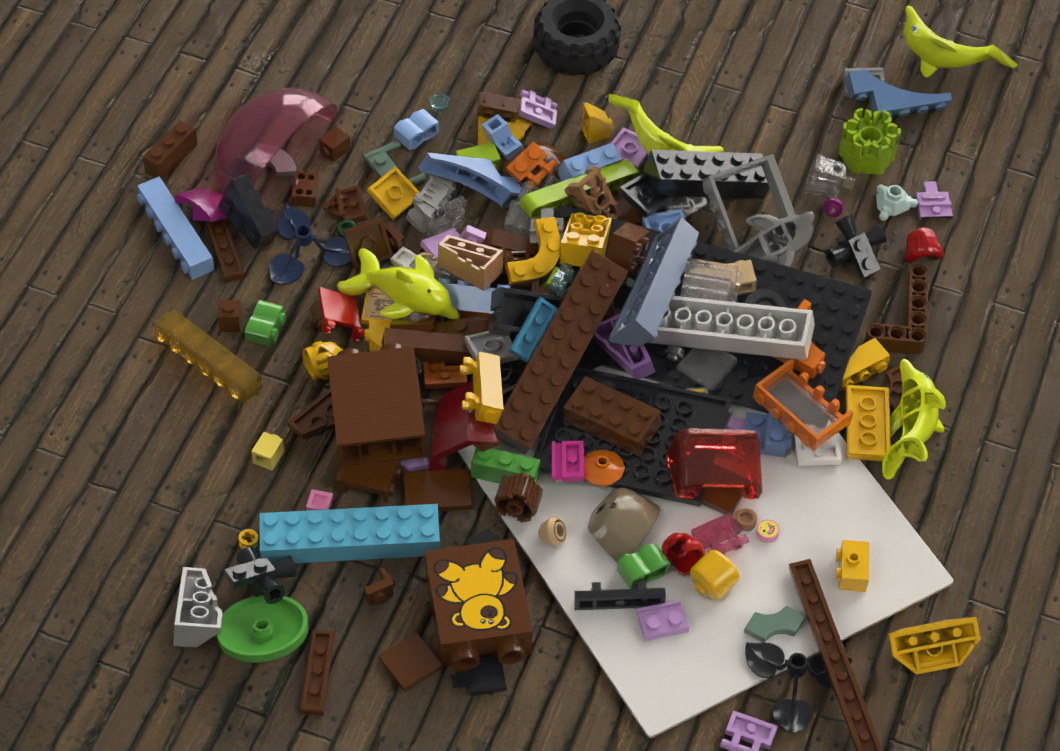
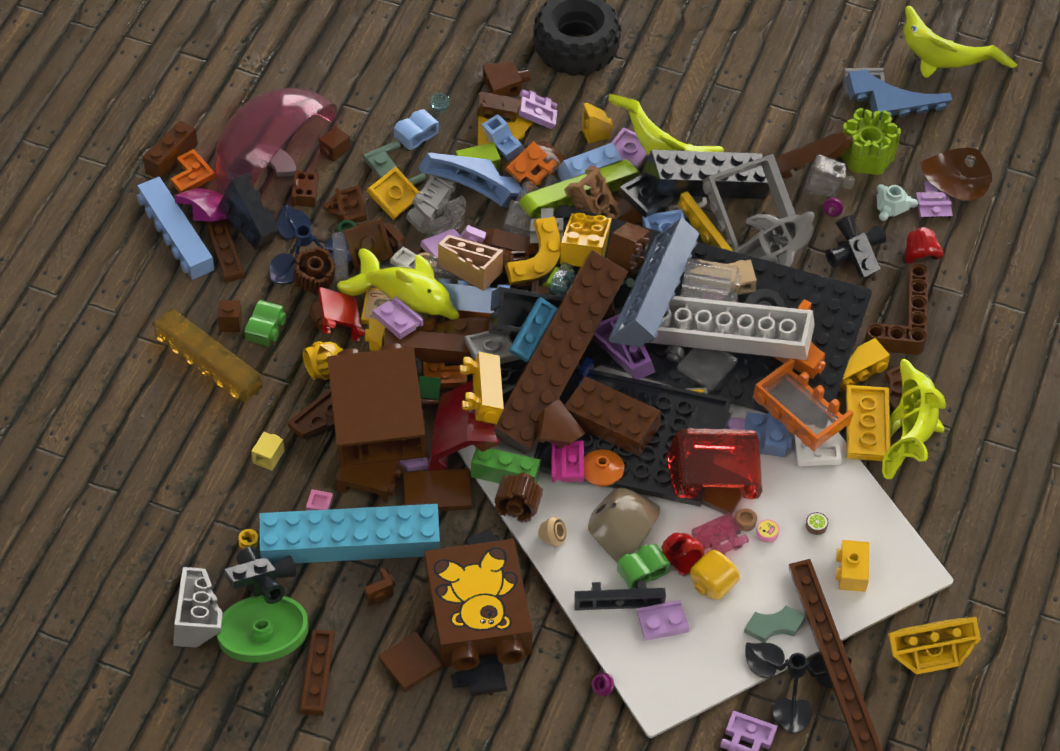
(195, 172): none -> orange plate
(314, 270): none -> reddish brown brick
(340, 257): none -> clear piece
(397, 317): none -> lavender plate
(429, 387): none -> green tile
(504, 78): none -> reddish brown torso
(558, 426): none -> reddish brown slope
(587, 369): none -> clear blue tile
(598, 684): none -> magenta plate
(701, 222): none -> yellow plate
(817, 523): none -> tile
(831, 145): none -> reddish brown brick
(945, 171): none -> reddish brown piece

